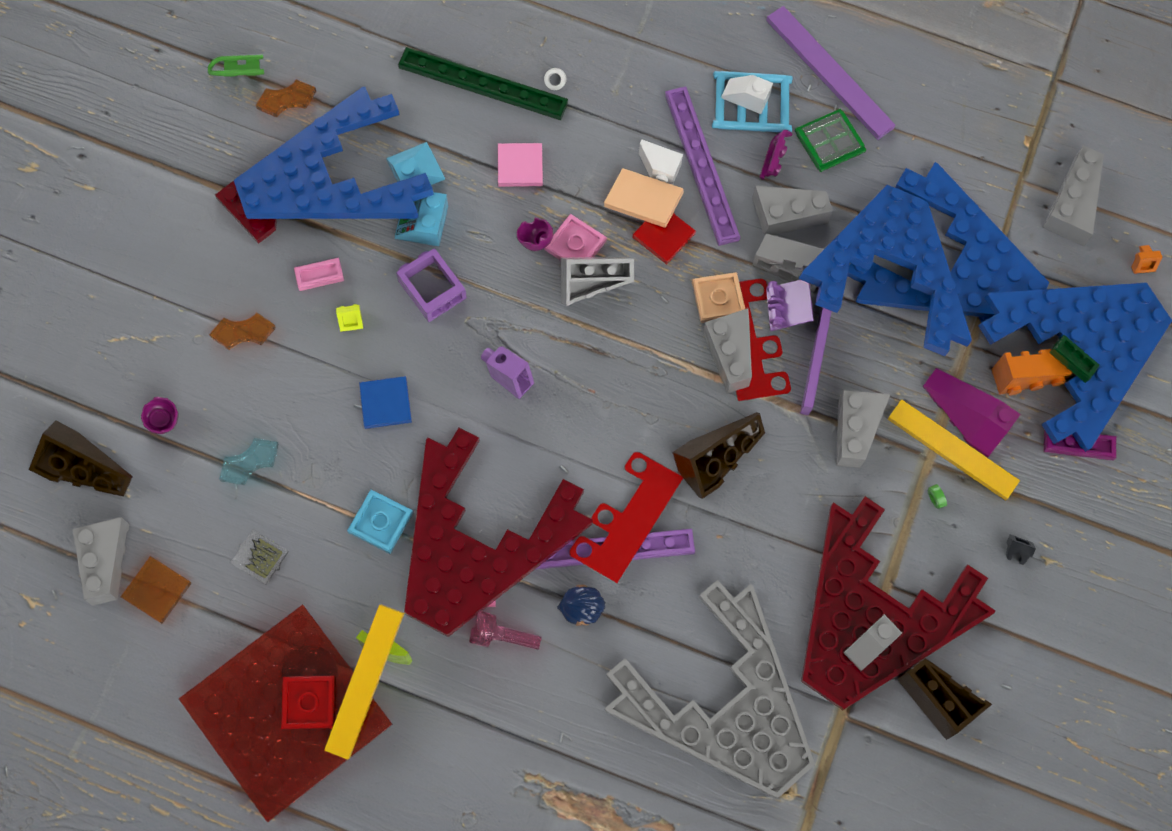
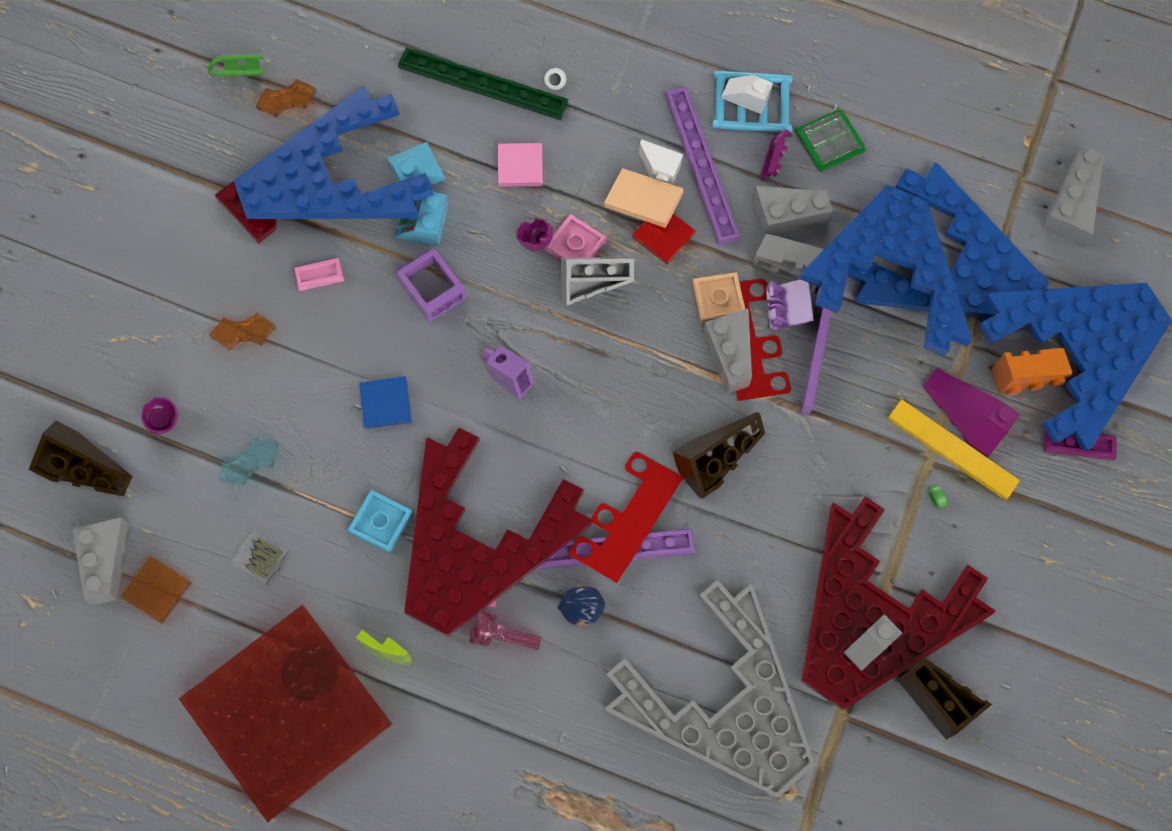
(308, 702): red tile -> none
(349, 318): neon yellow tile -> none
(364, 681): yellow tile -> none
(830, 73): medium lavender tile -> none
(857, 425): light grey wedge -> none
(1020, 546): black tile -> none
(1074, 358): dark green plate -> none
(1146, 260): orange tile -> none

